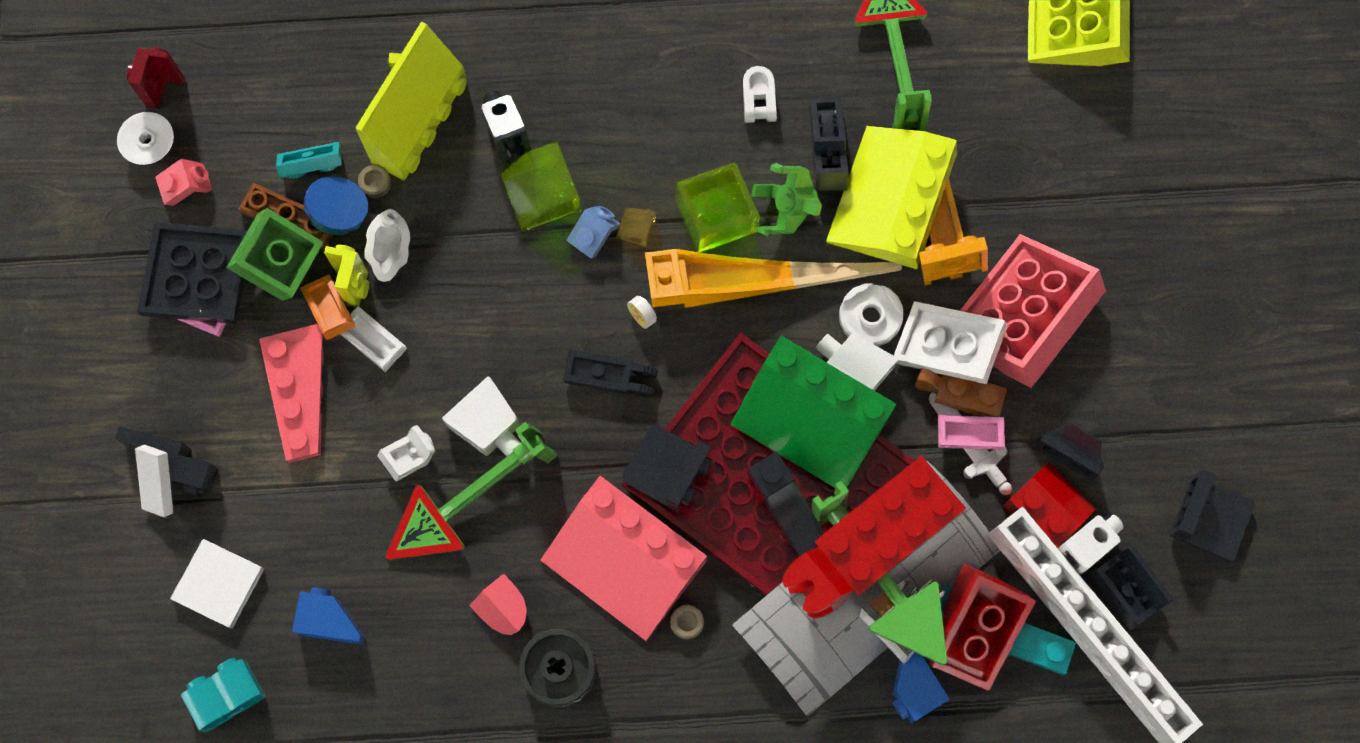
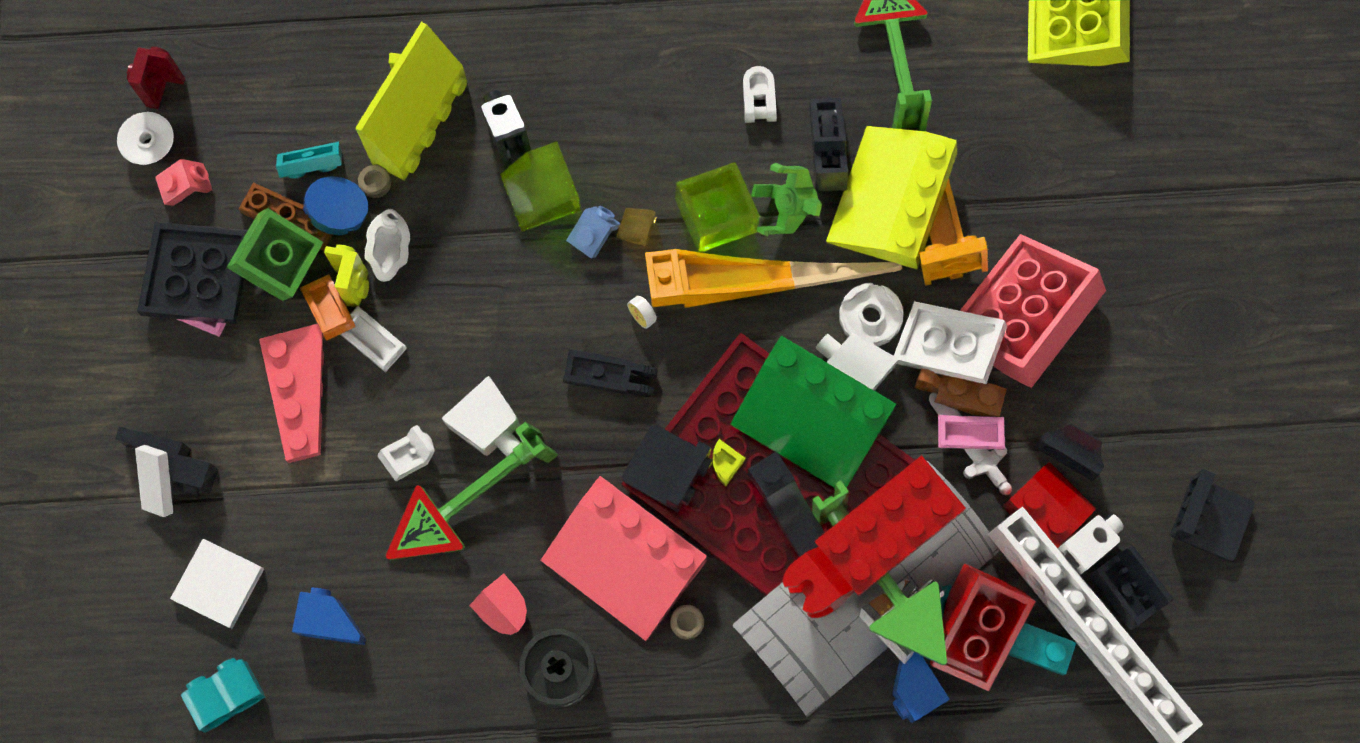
(726, 462): none -> neon yellow tile

